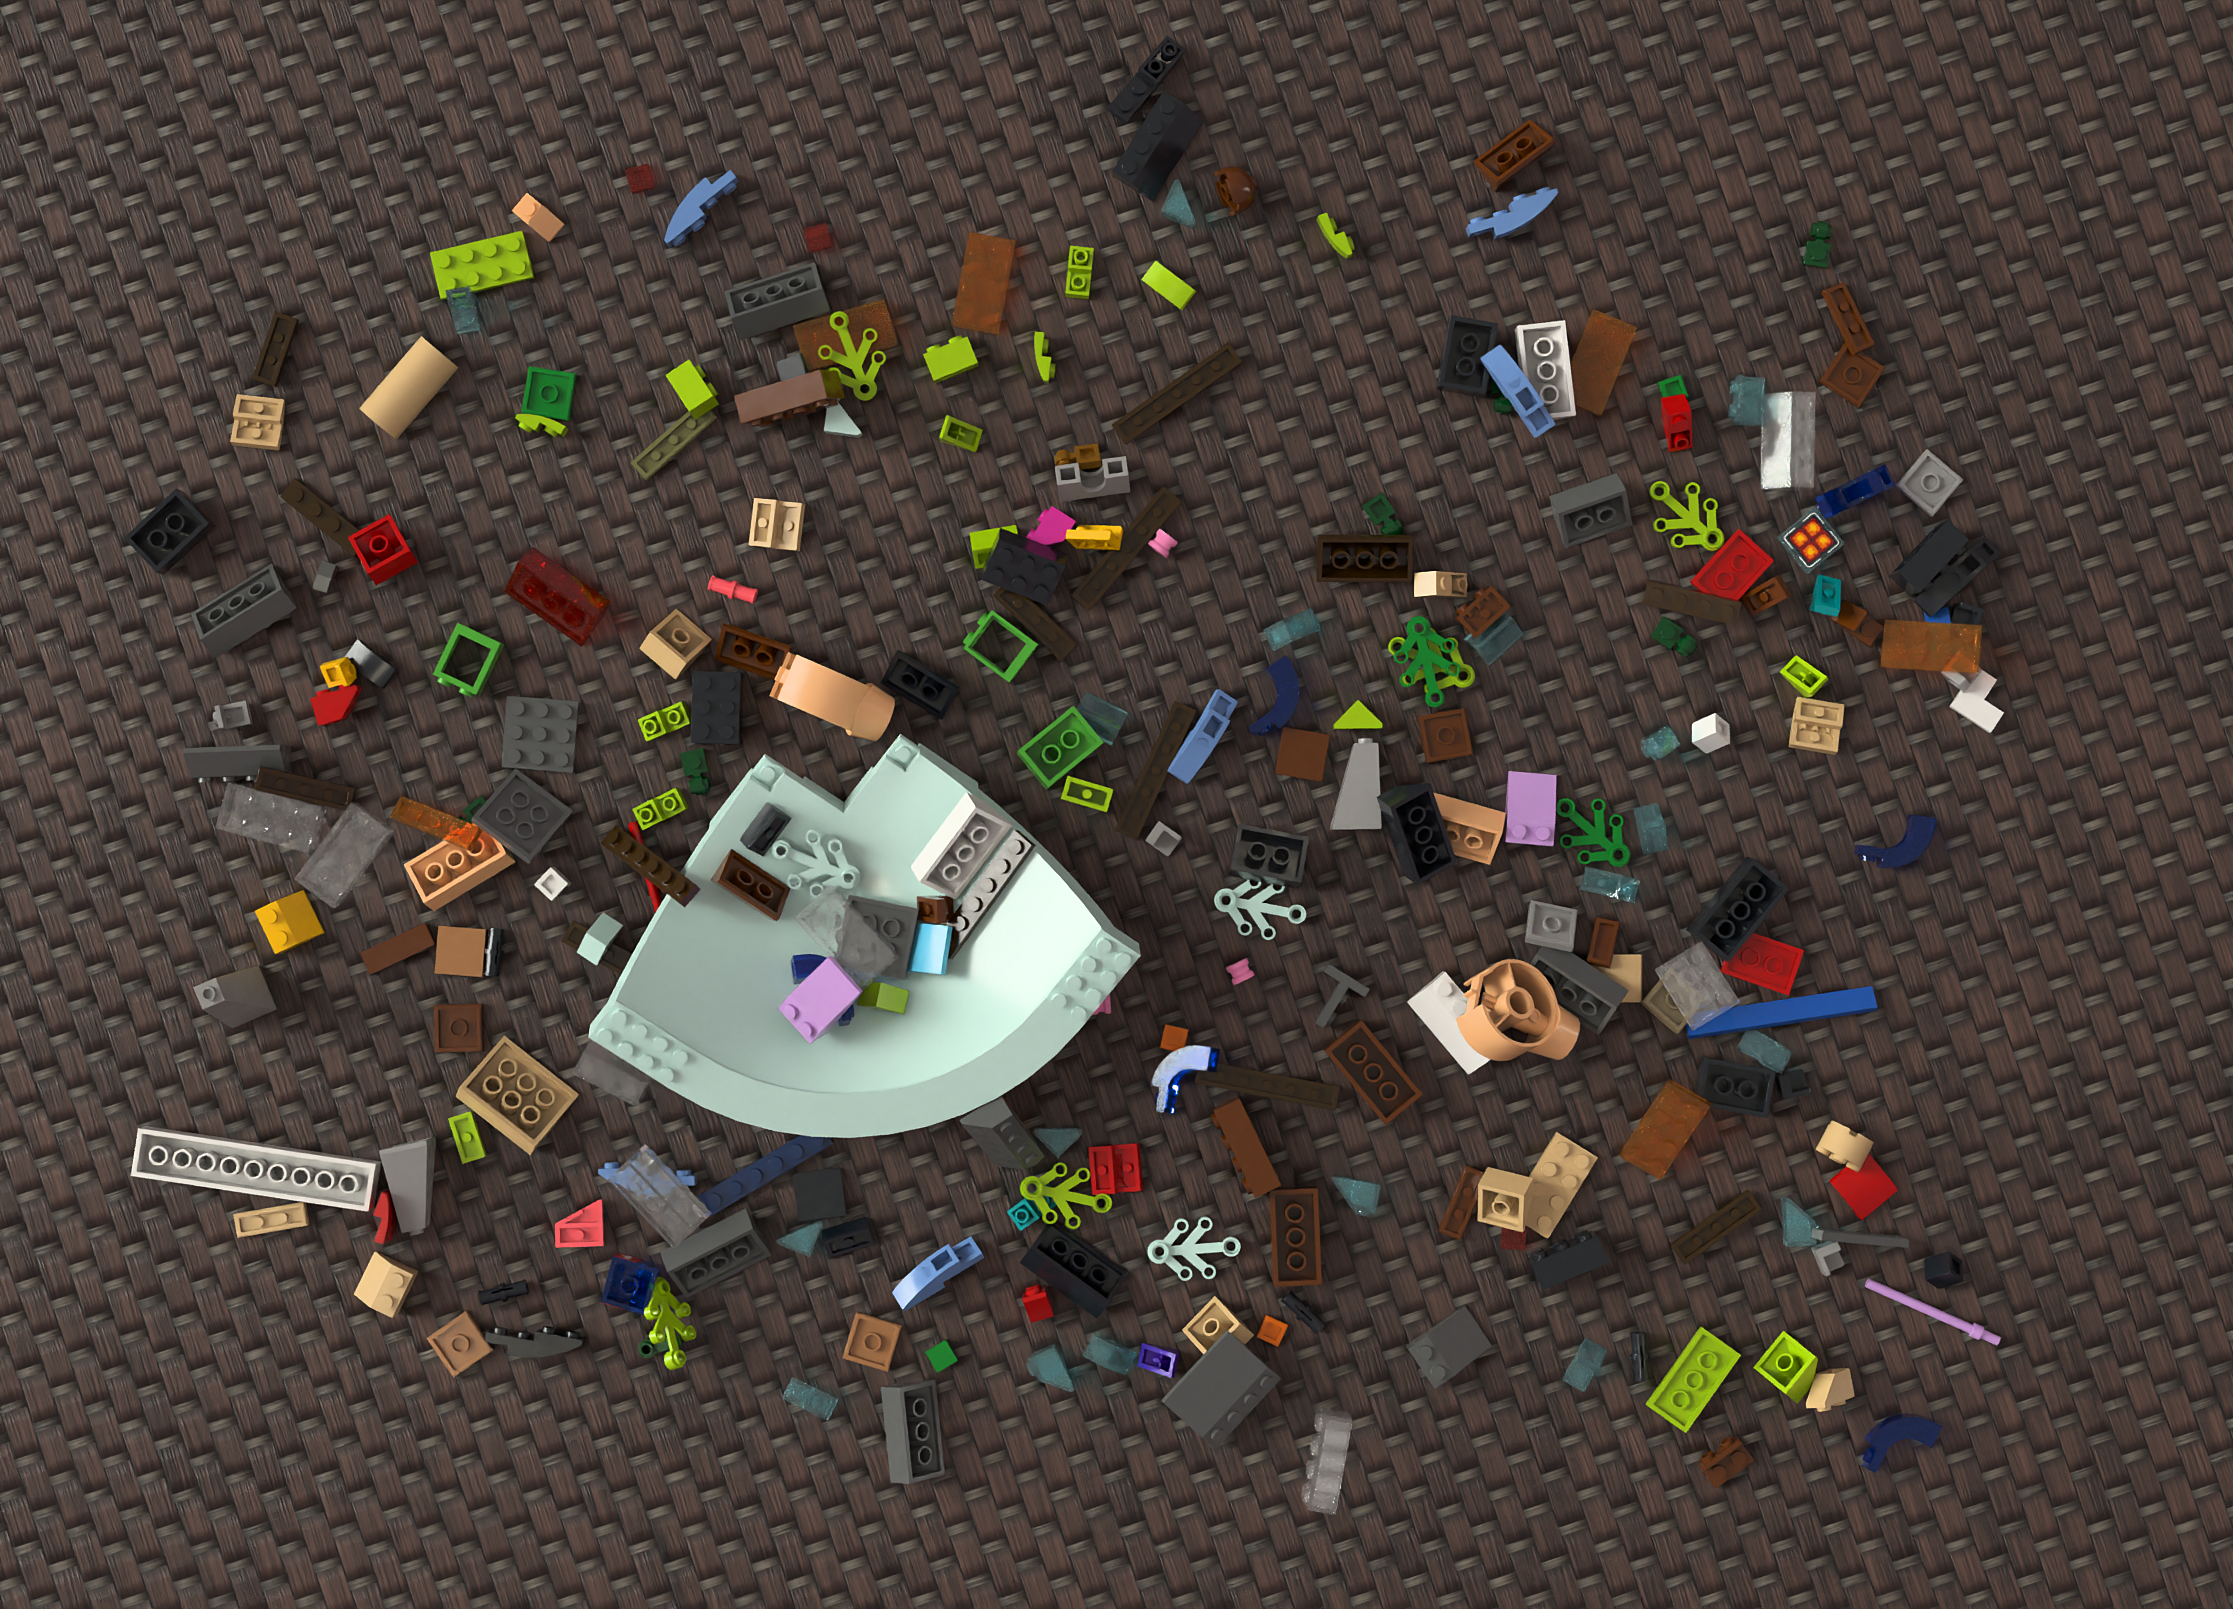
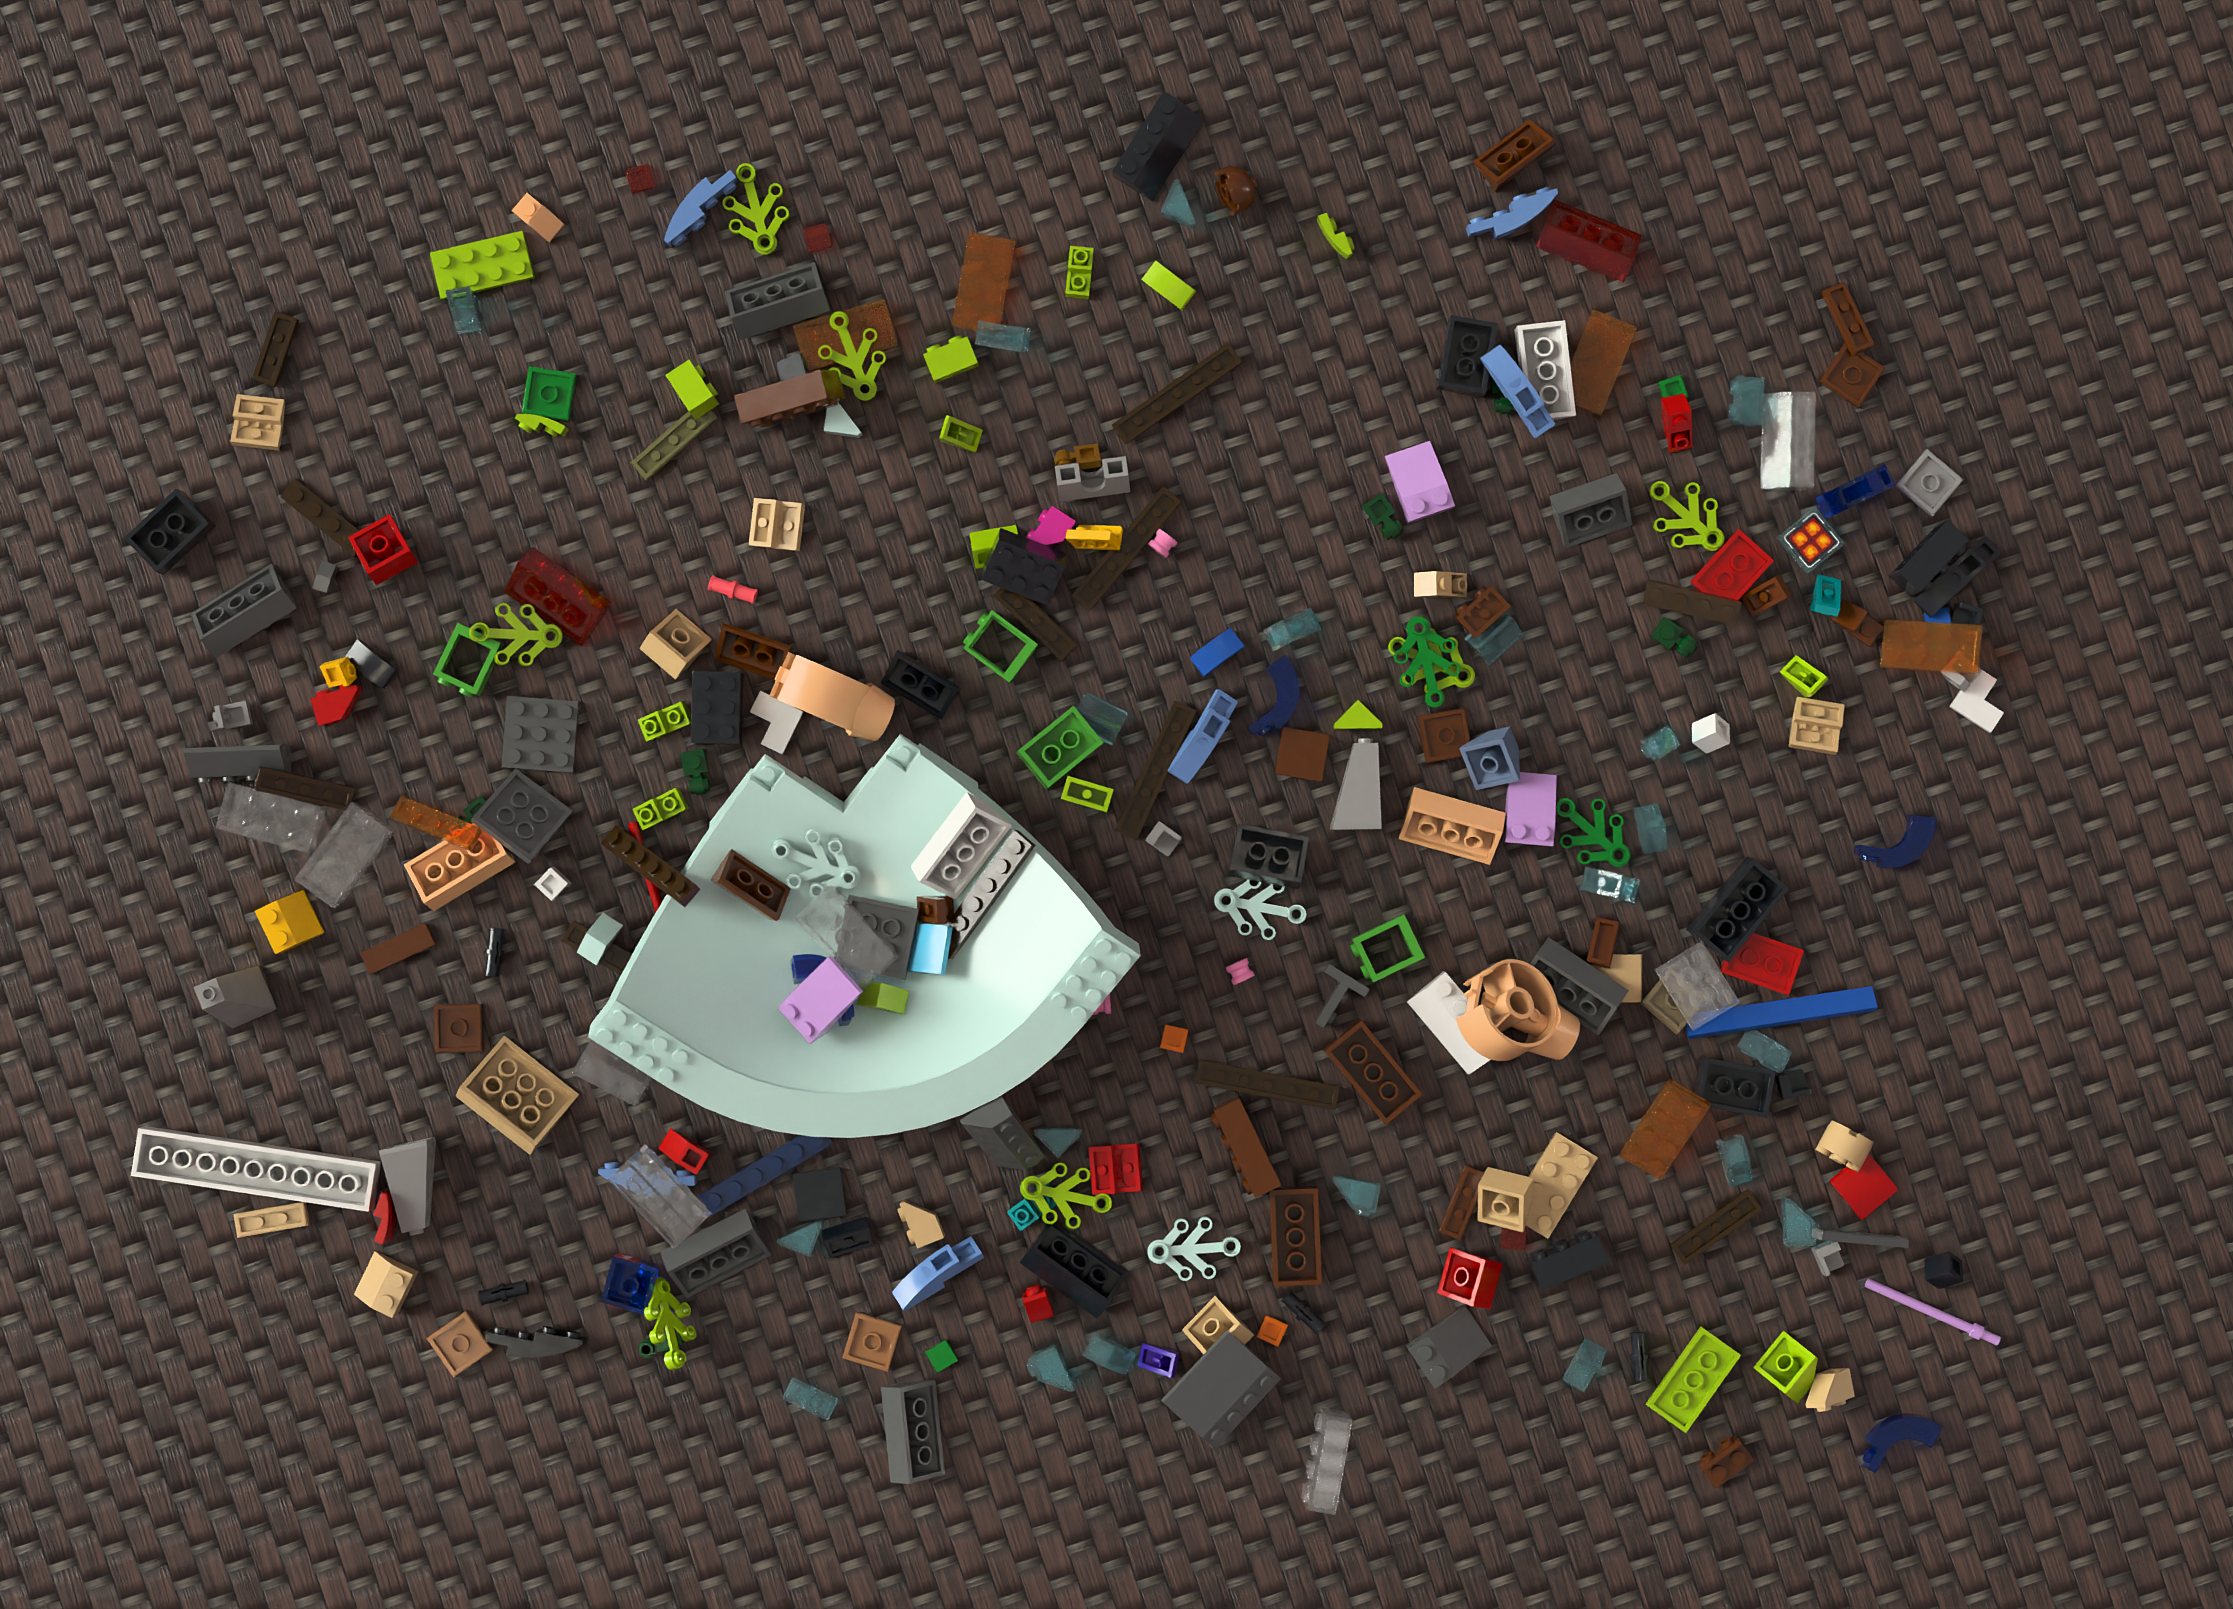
(408, 388): tan brick -> none
(460, 951): medium nougat tile -> none
(467, 1137): lime plate -> none
(520, 634): none -> lime plant
(582, 1228): coral wing -> none
(684, 1151): none -> red slope
(756, 213): none -> lime plant
(765, 829): black slope -> none
(783, 721): none -> white tile
(922, 1223): none -> tan slope
(1003, 336): none -> clear light blue slope
(1044, 364): lime slope -> none
(1146, 80): black slope -> none
(1176, 1067): clear blue arch -> none
(1216, 652): none -> blue slope
(1364, 558): dark brown brick -> none
(1409, 938): none -> bright green window
(1417, 831): black slope -> none
(1419, 482): none -> lavender slope
(1470, 1278): none -> red slope
(1492, 758): none -> sand blue slope
(1551, 926): light grey tile -> none
(1589, 241): none -> clear red slope
(1735, 1159): none -> clear light blue slope
(1816, 251): dark green plate -> none

